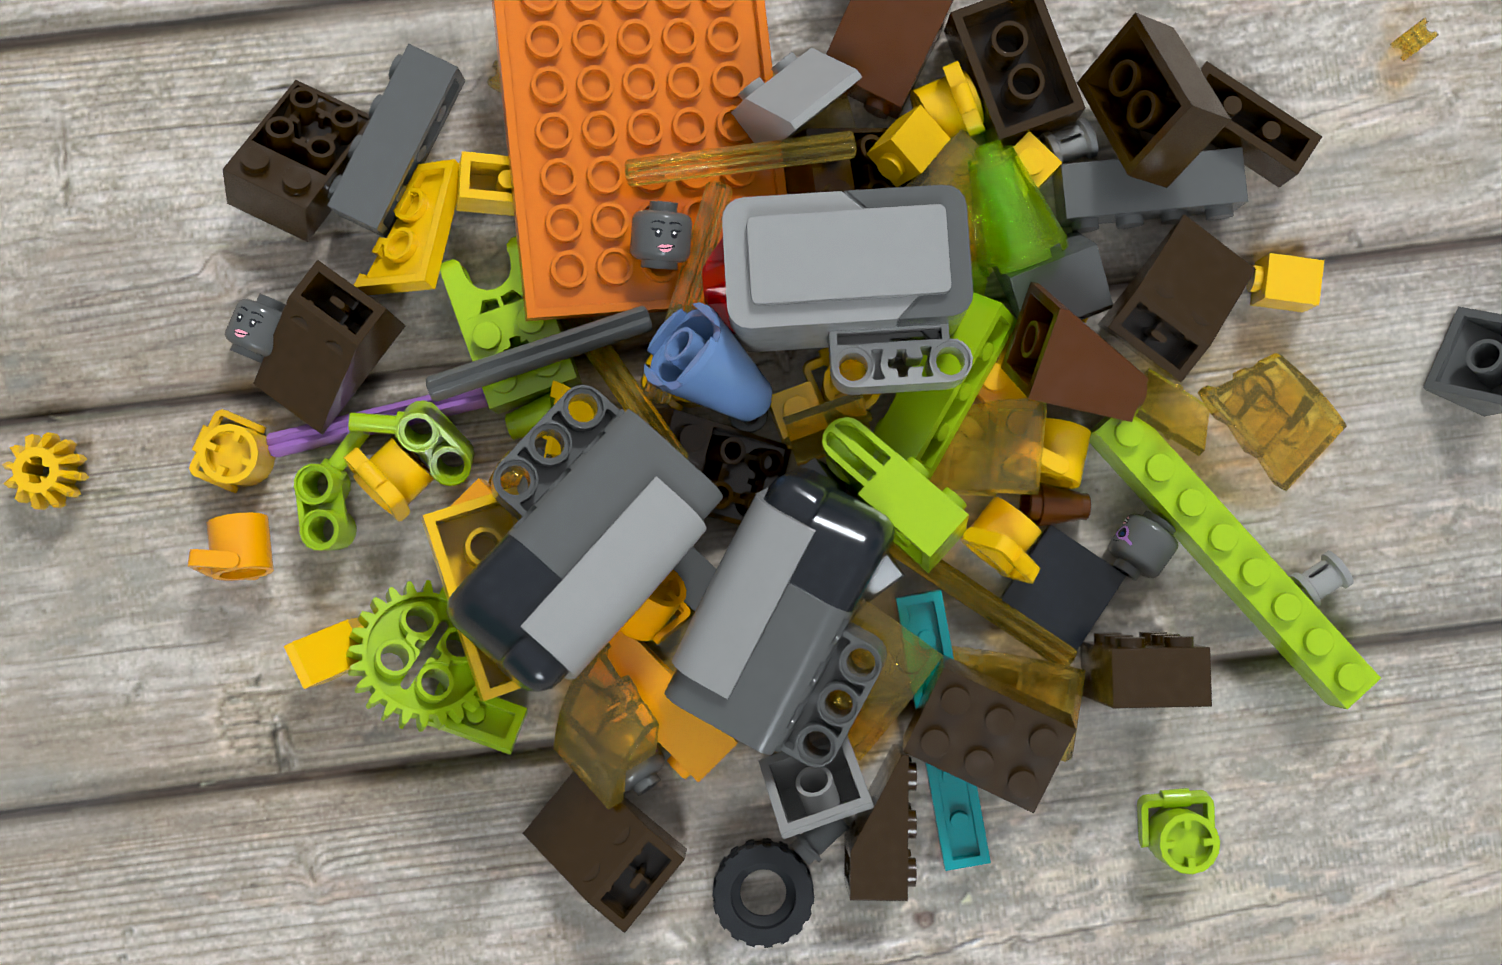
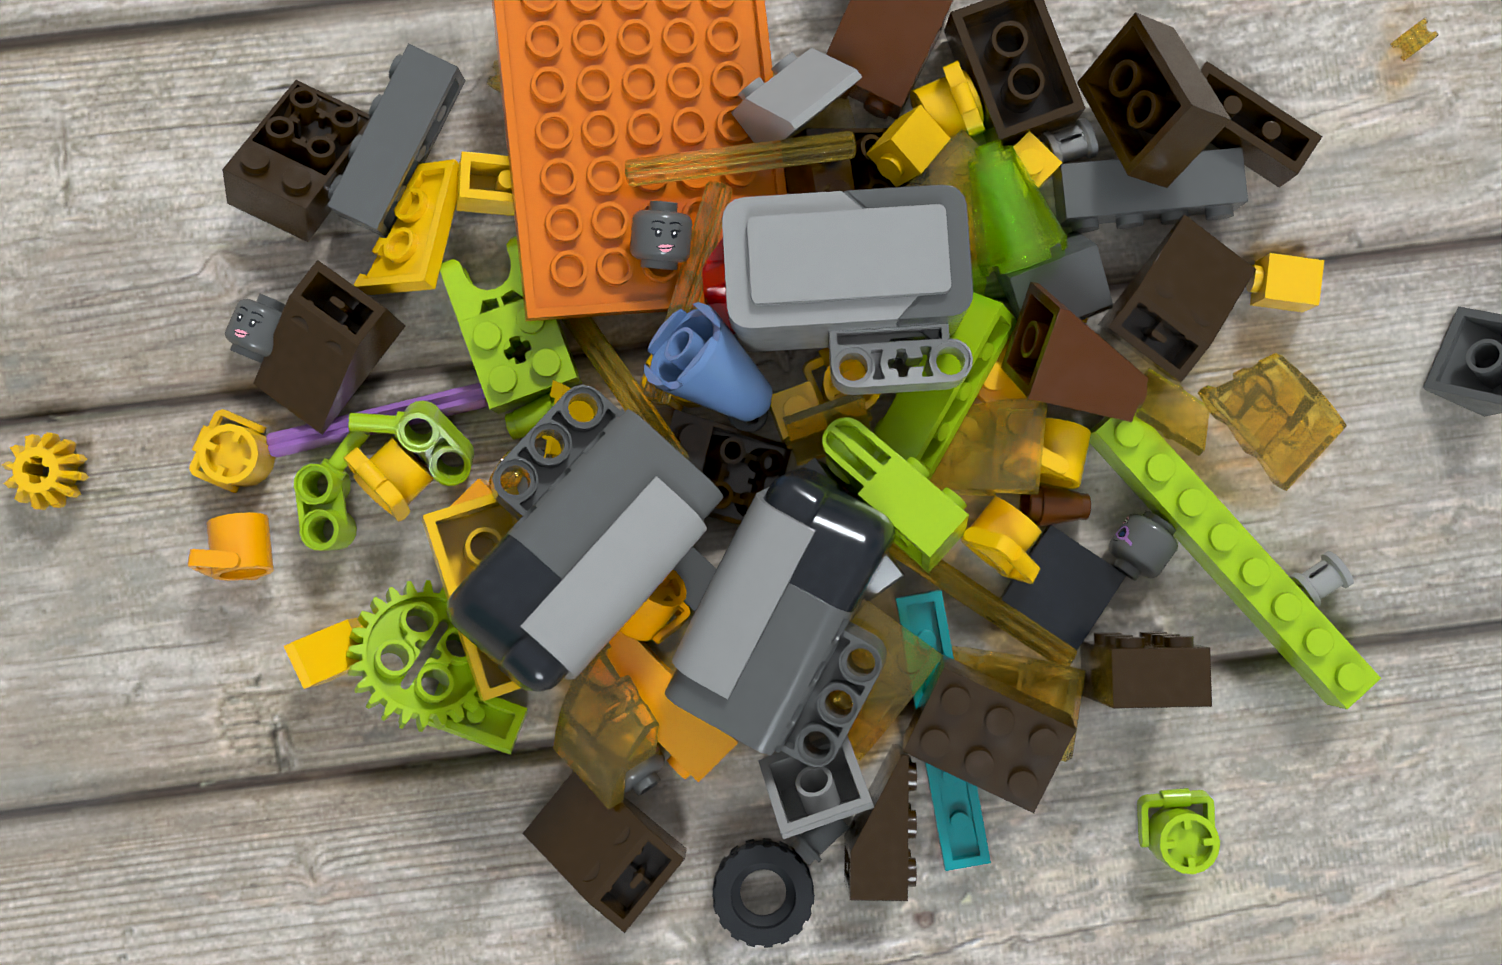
(538, 353): dark grey axle -> none

